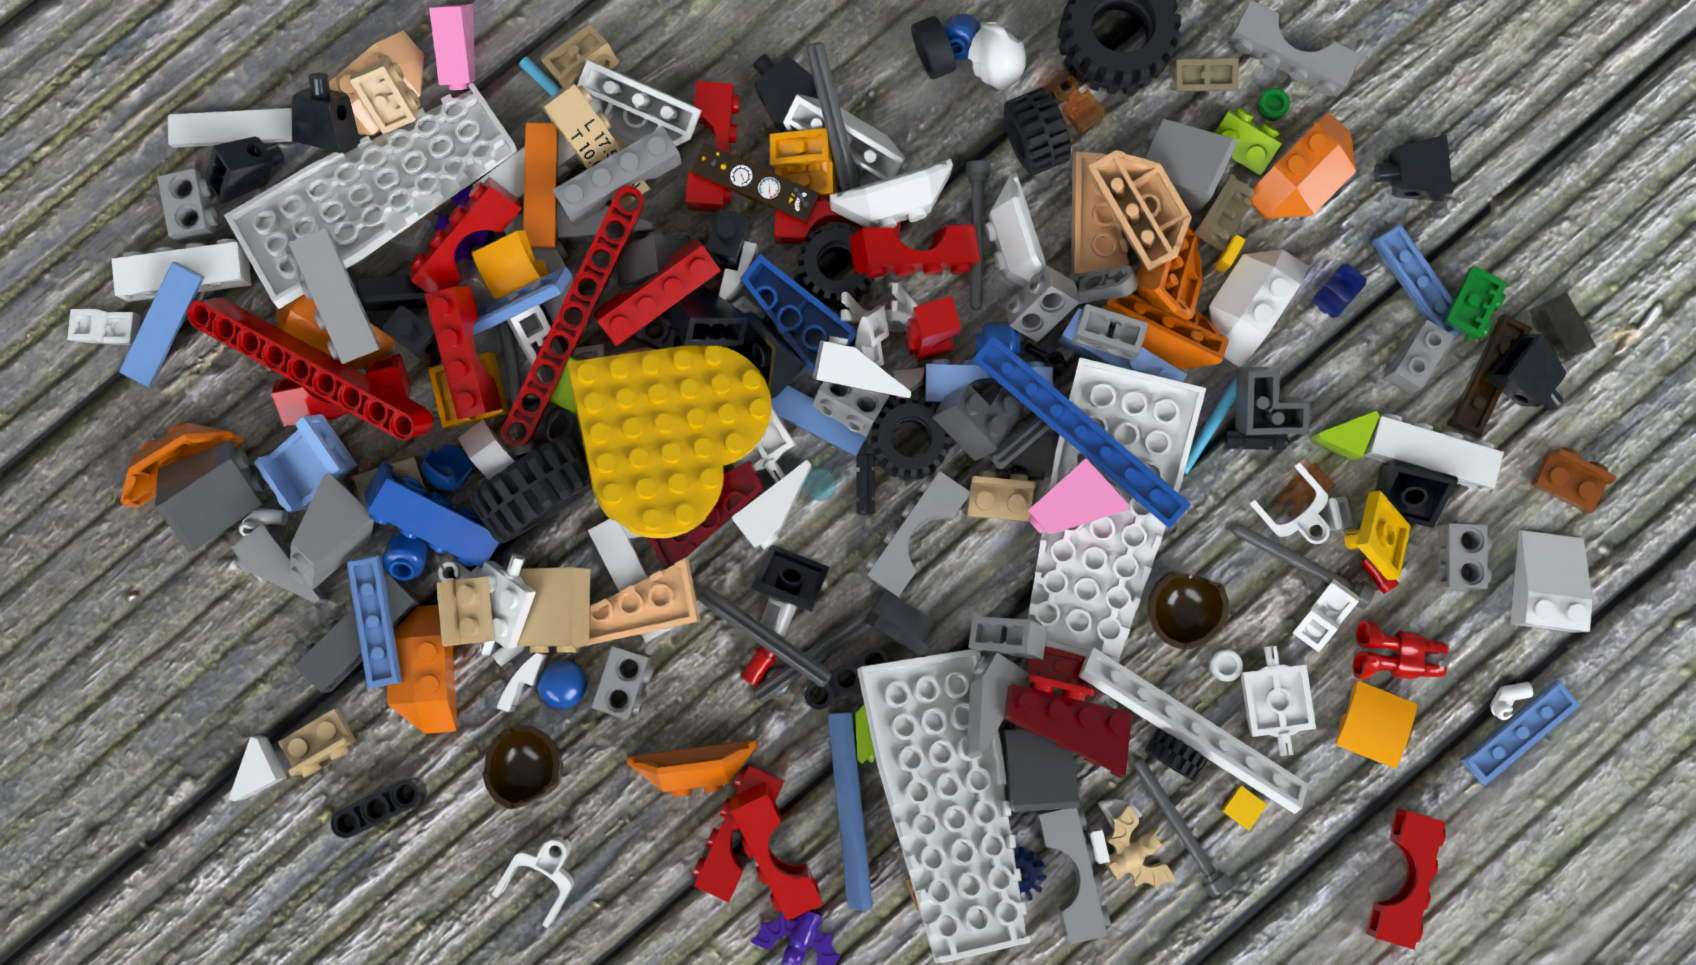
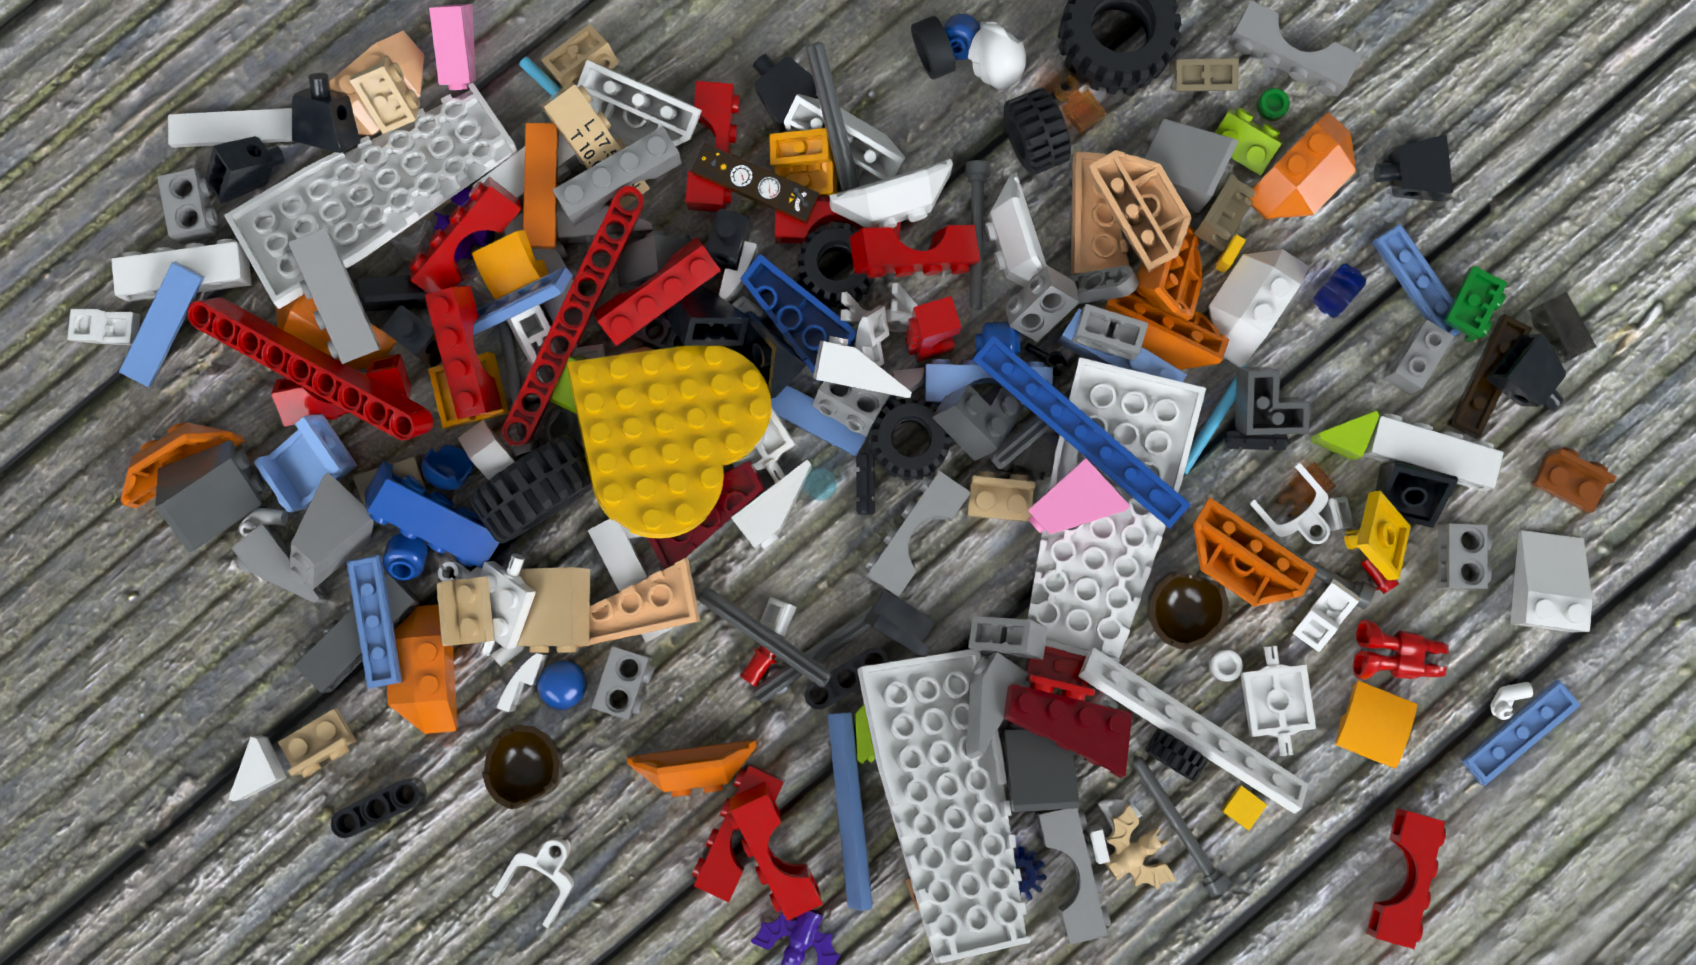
(790, 578): black slope -> none
(1247, 558): none -> orange wedge

